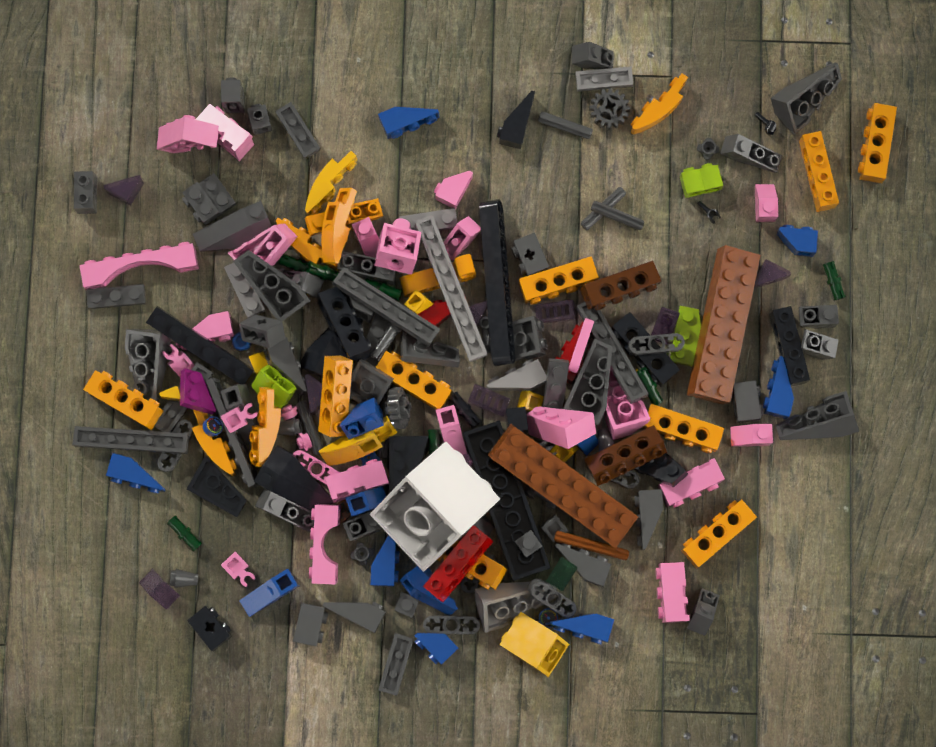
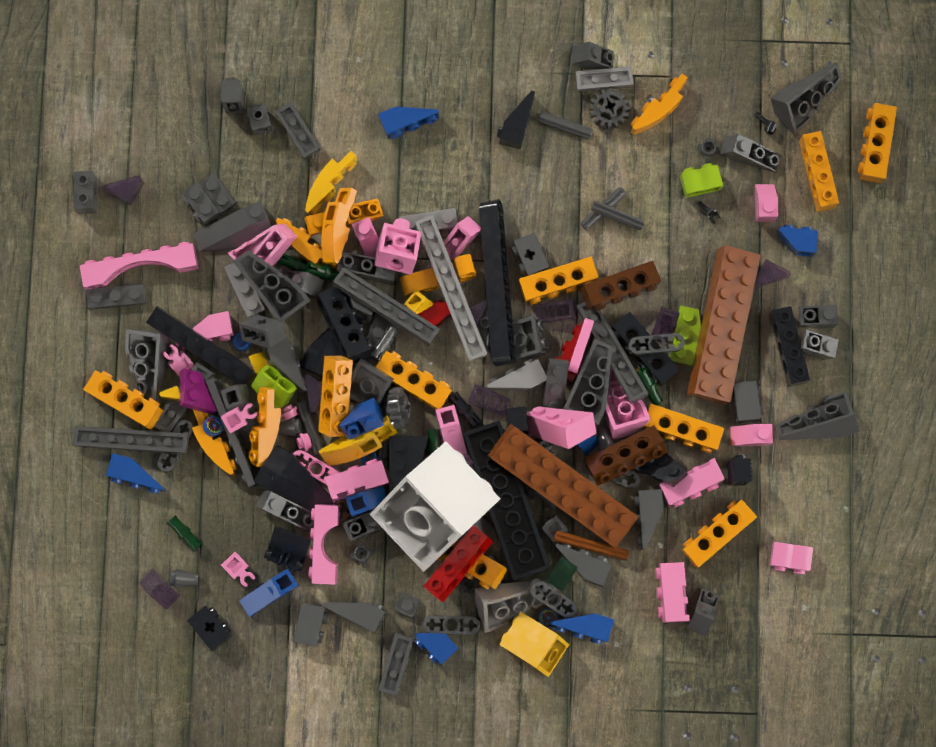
(186, 133): bright pink wedge -> none
(216, 488): black wing -> none
(230, 134): wedge -> none
(287, 549): none -> black hinge
(383, 566): blue slope -> none
(392, 292): dark green pin -> none
(414, 583): blue slope -> none
(436, 354): dark grey wing -> none
(453, 188): bright pink slope -> none
(528, 543): dark grey plate -> none
(530, 400): yellow slope -> none
(563, 453): yellow slope -> none
(739, 471): none -> black brick
(780, 395): blue slope -> none
(792, 557): none -> bright pink brick
(834, 280): dark green pin -> none

